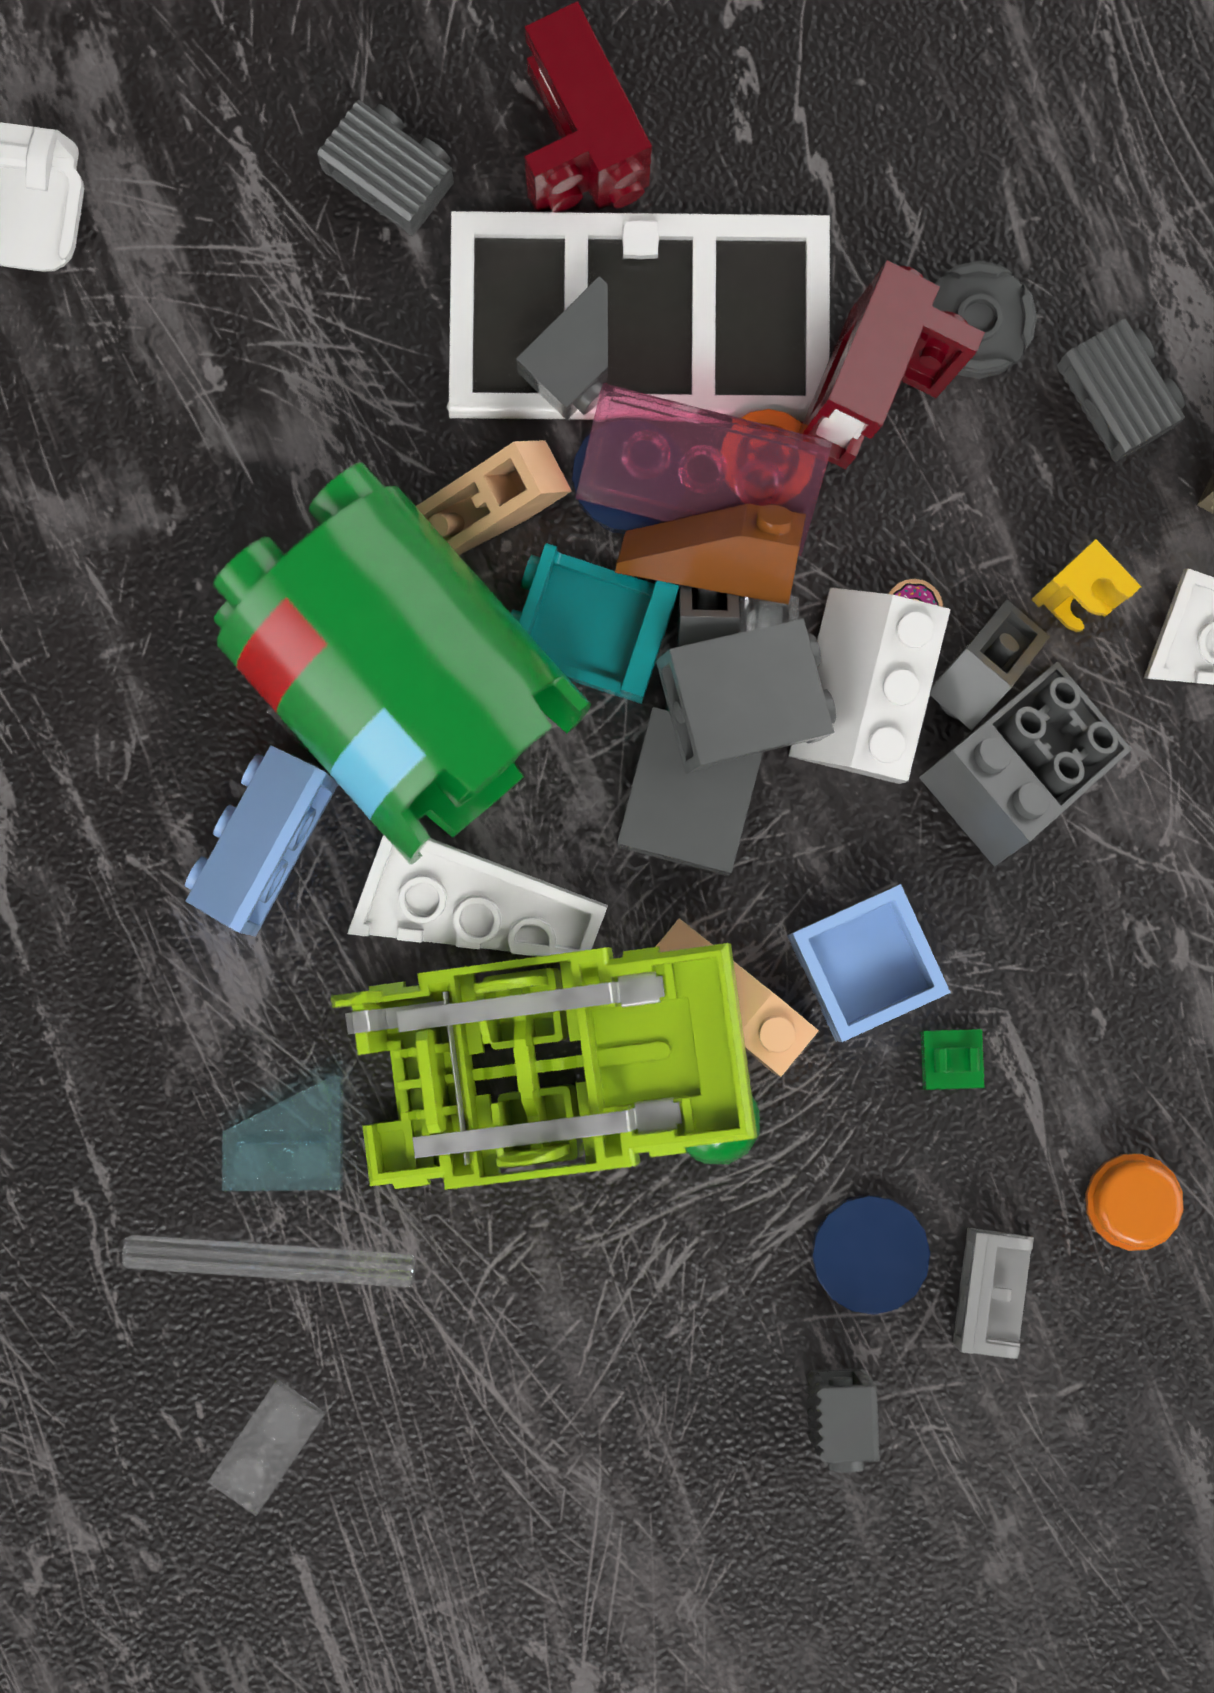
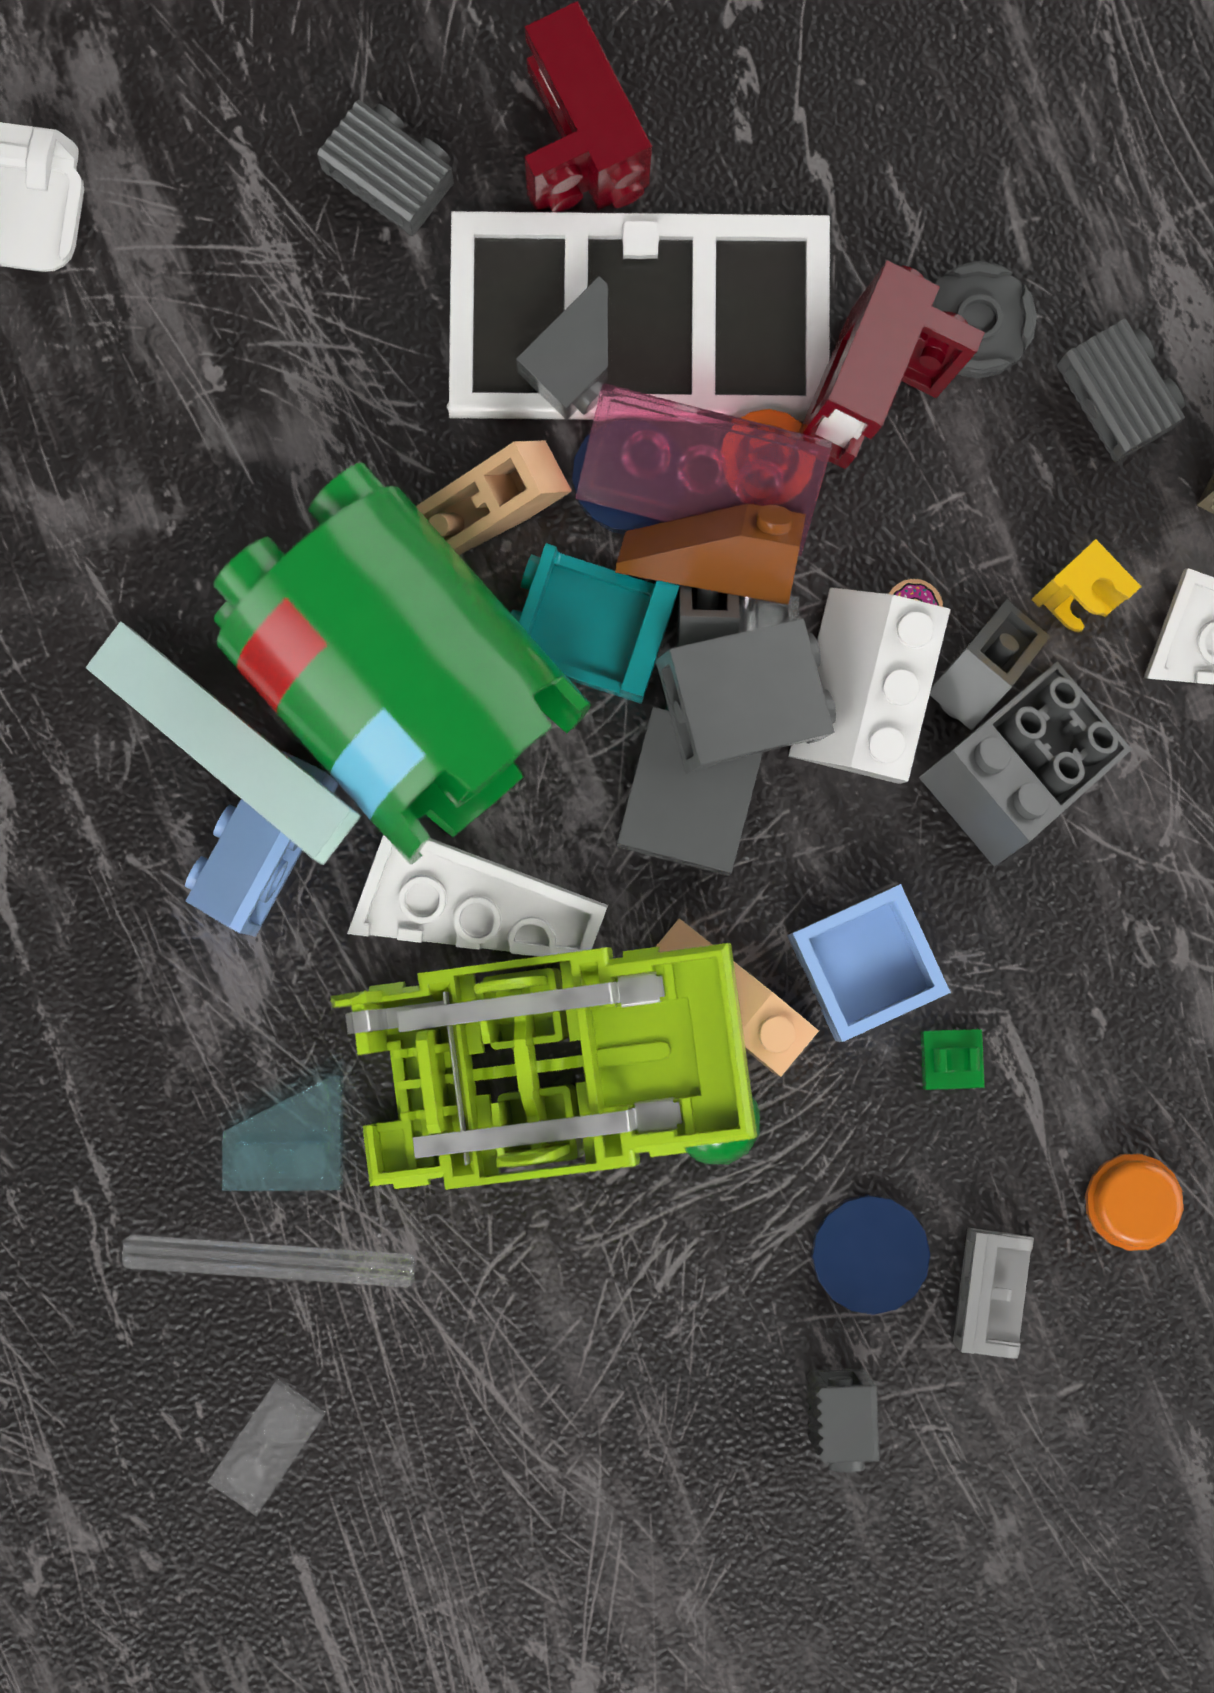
(223, 743): none -> light aqua tile

